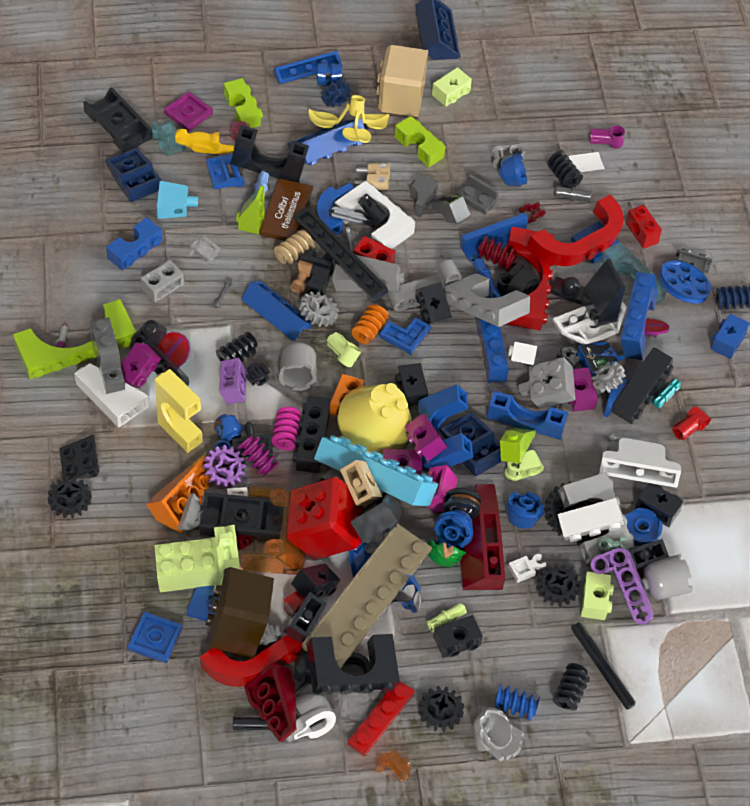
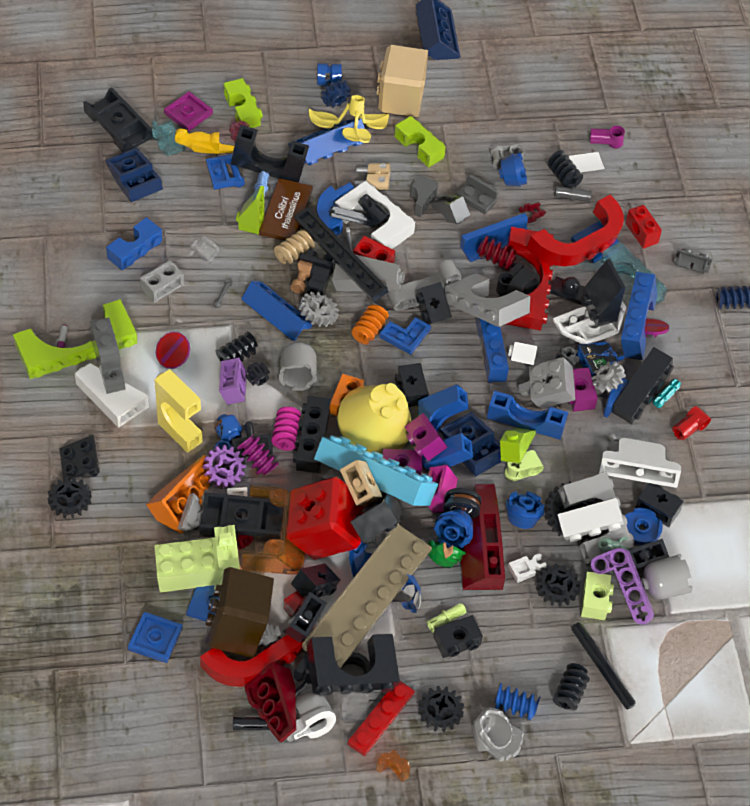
(139, 365): magenta brick -> none
(146, 335): black beam -> none
(174, 200): medium azure torso -> none
(304, 67): blue slope -> none
(345, 350): yellowish green piece -> none
(451, 87): yellowish green brick -> none
(482, 270): blue axle -> none
(691, 286): blue wedge -> none
(730, 335): blue brick -> none

